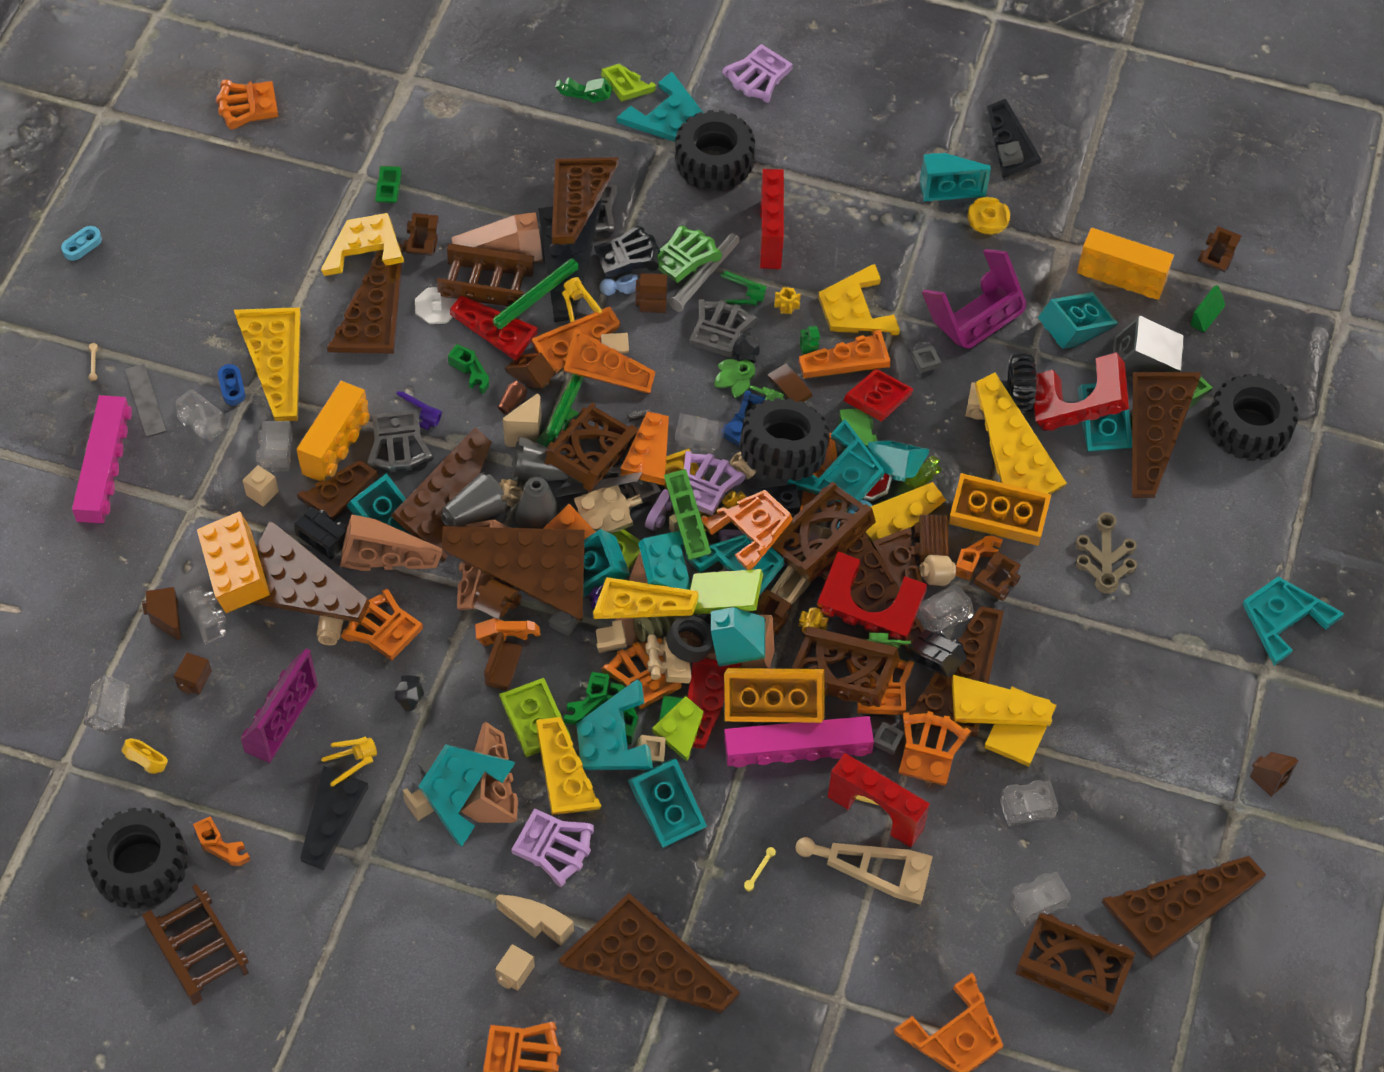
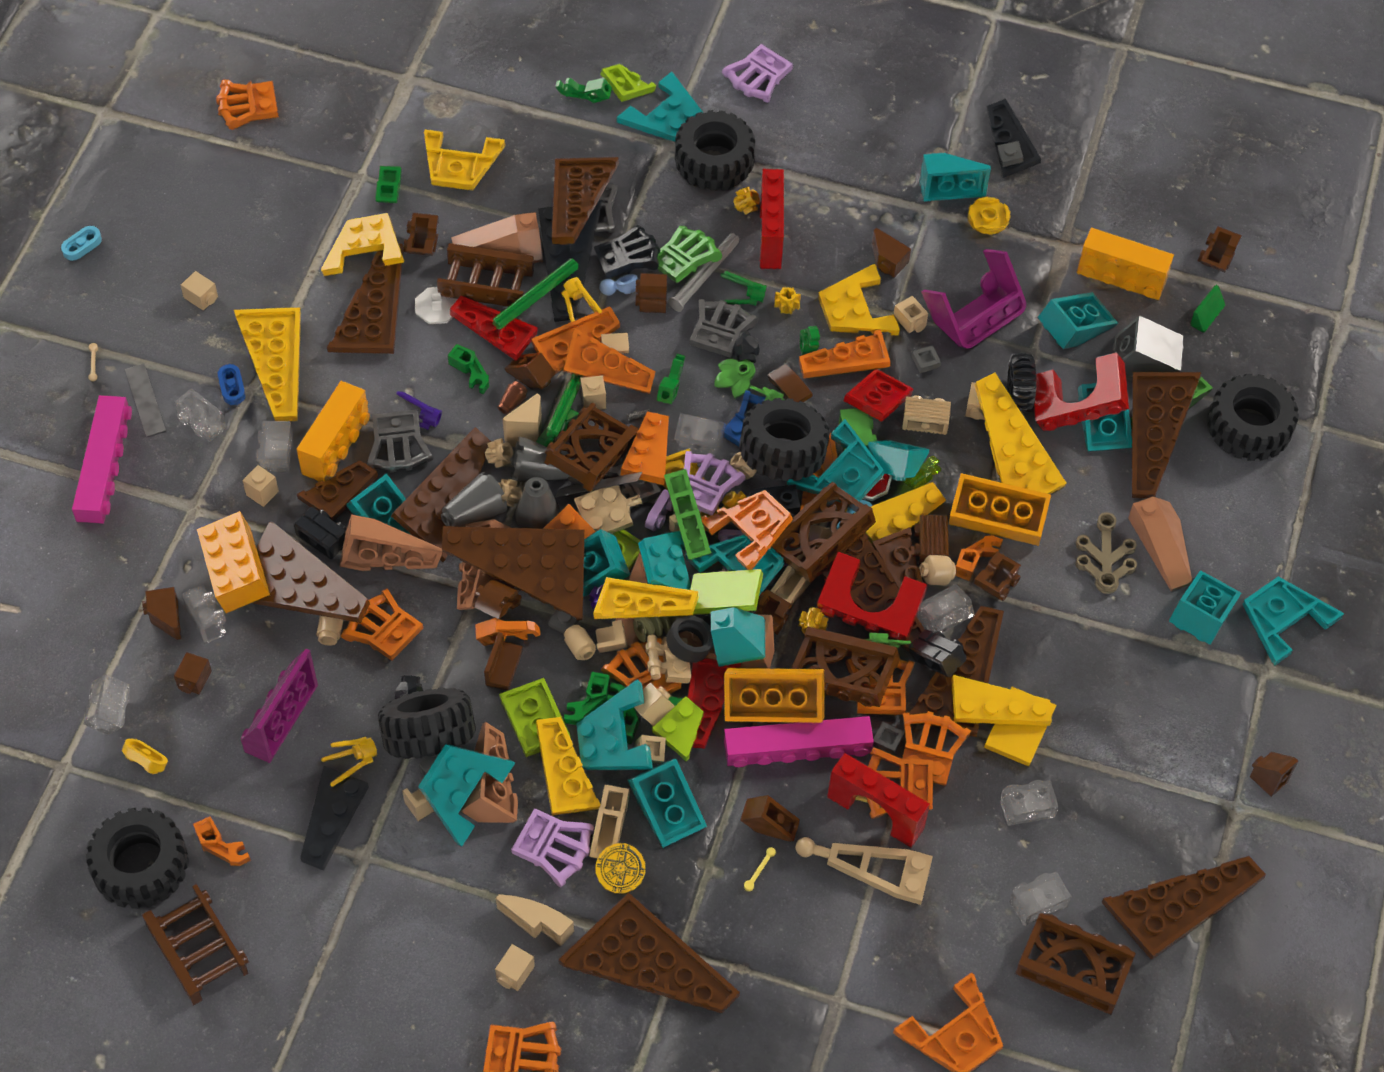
(199, 290): none -> tan brick
(425, 722): none -> black tyre
(459, 168): none -> yellow wing
(499, 453): none -> tan gear
(579, 642): none -> tan brick
(593, 391): none -> tan brick
(609, 819): none -> tan slope
(620, 868): none -> yellow tile
(655, 704): none -> tan brick
(669, 386): none -> green piece
(746, 200): none -> yellow gear
(769, 818): none -> reddish brown slope
(889, 253): none -> reddish brown slope
(911, 315): none -> tan brick
(914, 775): none -> orange plate
(926, 415): none -> tan brick
(1163, 539): none -> nougat wedge
(1204, 607): none -> teal slope

